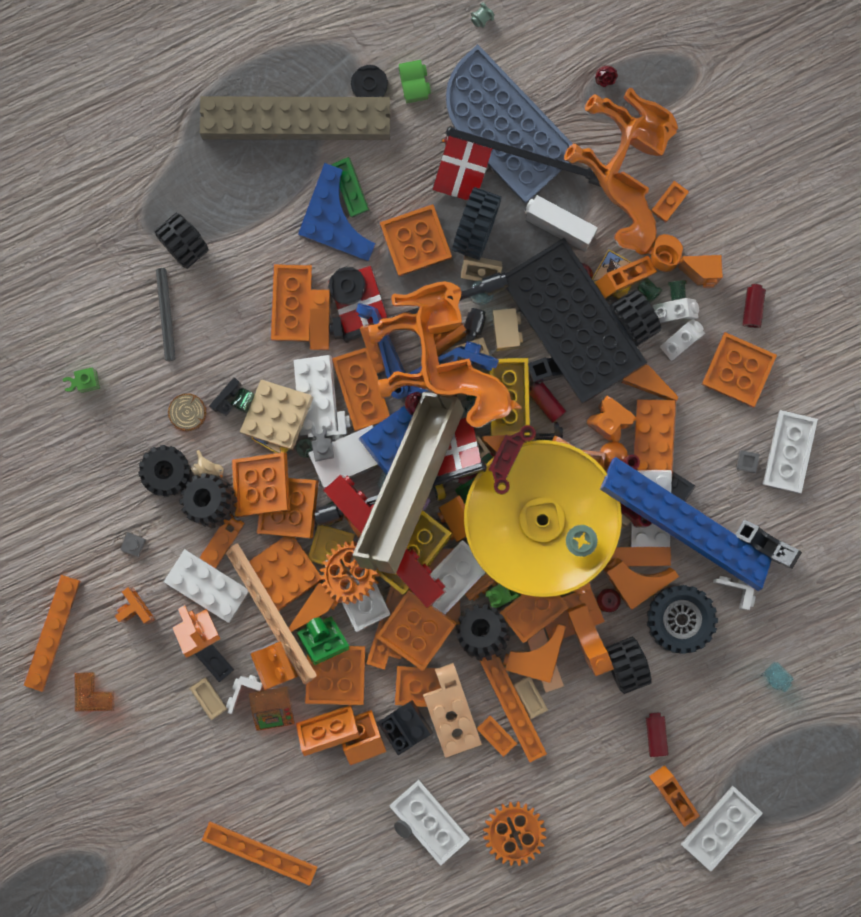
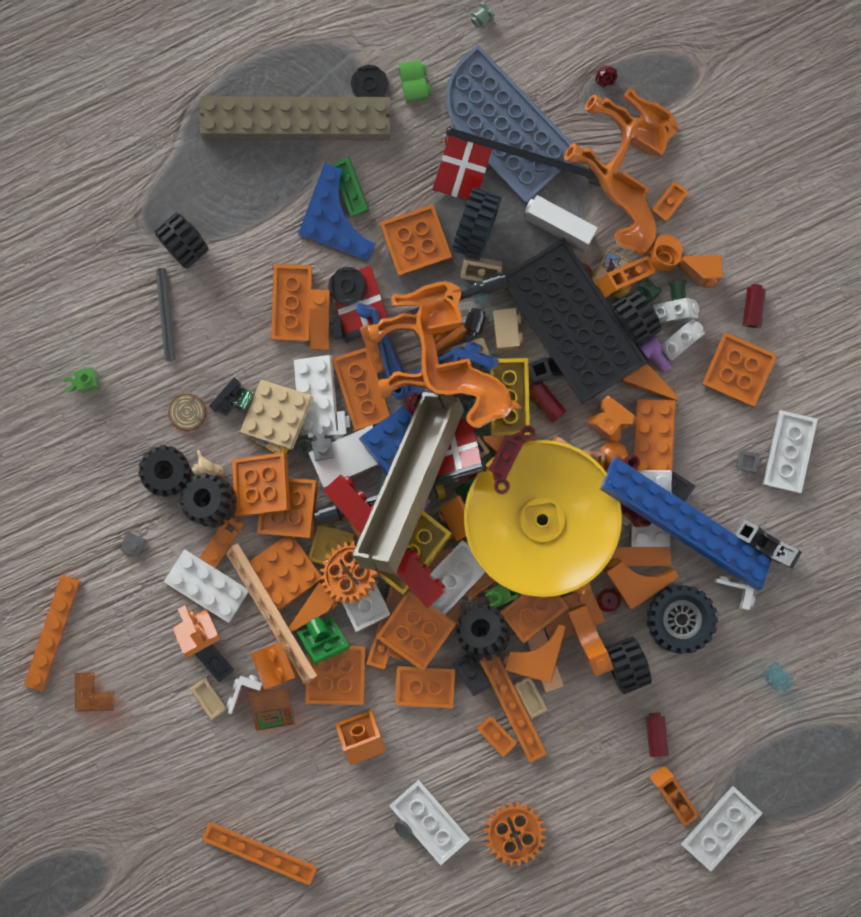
(135, 607): orange bracket -> none
(327, 730): orange plate -> none
(405, 727): black brick -> none
(446, 699): light nougat hinge -> none
(471, 674): none -> black hinge
(558, 431): black bracket -> none
(577, 532): sand green gear -> none
(652, 350): none -> medium lavender pin

